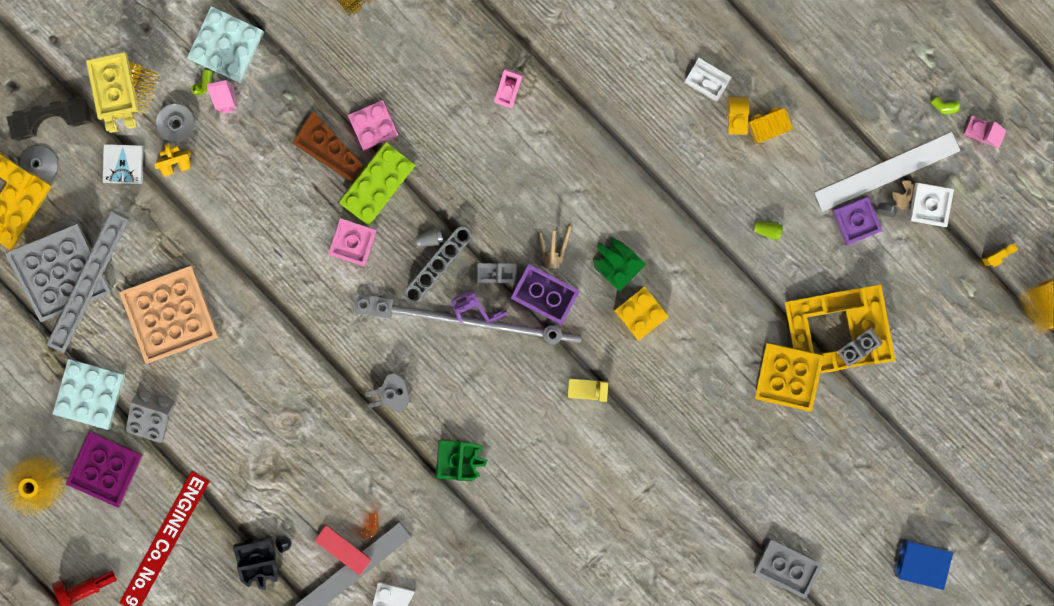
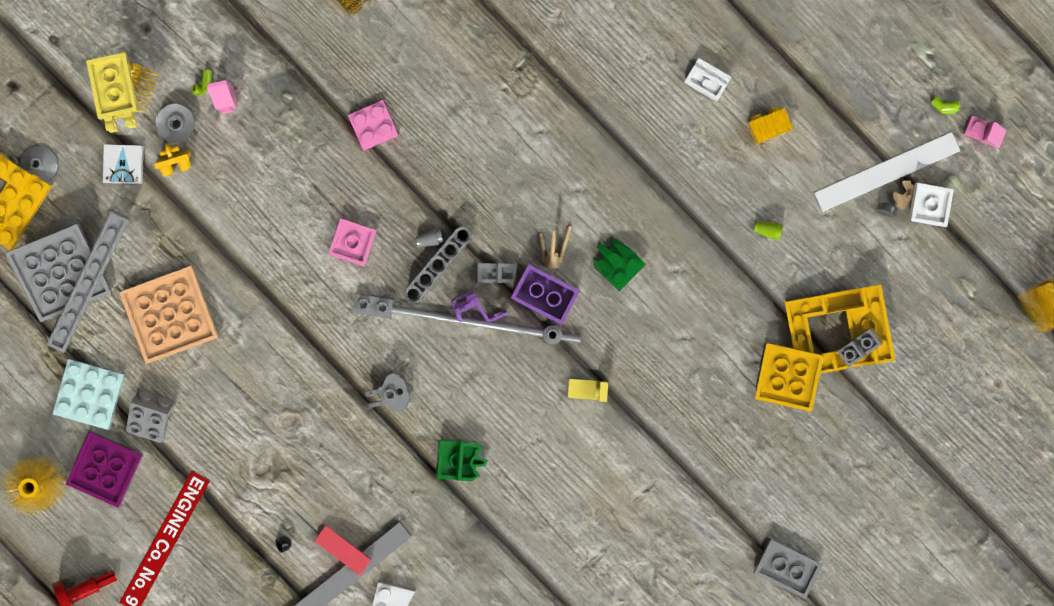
(26, 124): clear smoke arch -> none
(225, 44): light aqua plate -> none
(256, 561): black plate -> none
(327, 148): dark orange wing -> none
(372, 529): clear orange arm -> none
(376, 183): lime plate -> none
(508, 88): bright pink slope -> none
(641, 313): yellow brick -> none
(737, 112): yellow brick -> none
(857, 220): medium lavender tile -> none
(923, 564): blue brick -> none
(996, 258): yellow plate -> none

